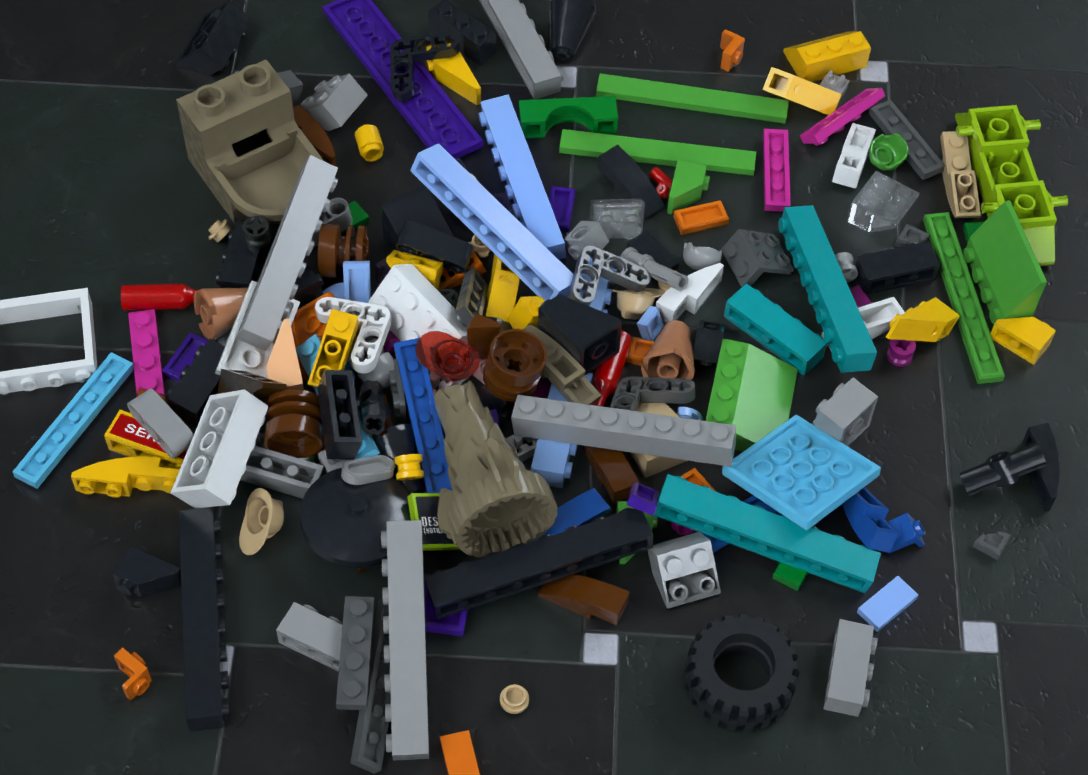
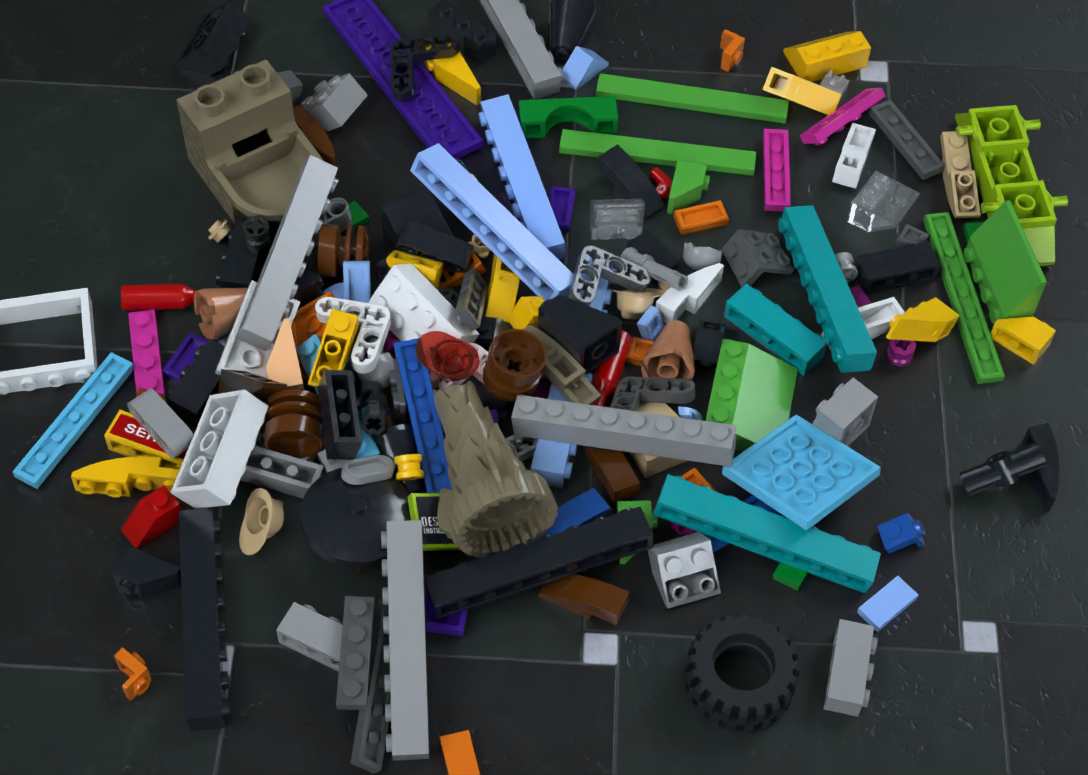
(152, 518): none -> red slope
(369, 142): yellow brick -> none
(481, 334): reddish brown slope -> none
(514, 699): tan plate -> none
(582, 67): none -> light blue slope
(585, 234): light grey brick -> none
(643, 498): dark purple tile -> none
(868, 521): blue slope -> none
(888, 151): bright green hair -> none
(992, 543): dark grey tile -> none

